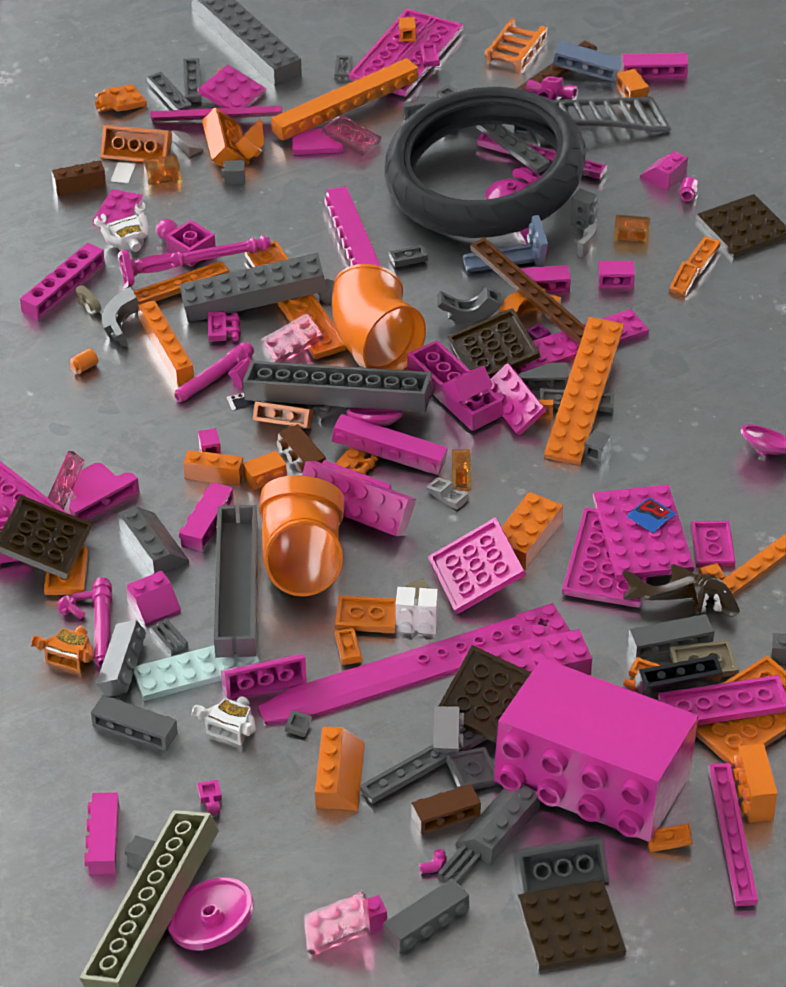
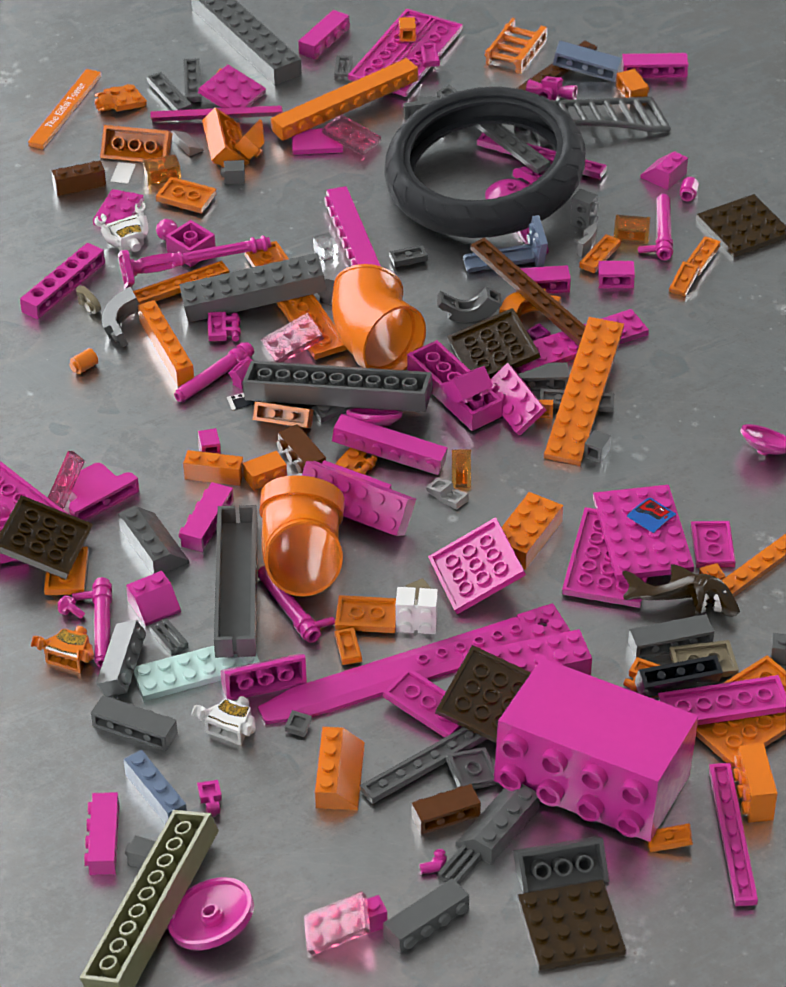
(64, 109): none -> orange tile
(152, 785): none -> sand blue brick
(186, 195): none -> orange plate
(302, 622): none -> dark pink cylinder
(323, 34): none -> dark pink brick
(325, 247): none -> clear brick
(420, 700): none -> dark pink plate
(447, 729): light grey brick -> none
(600, 252): none -> orange plate
(664, 242): none -> dark pink cylinder

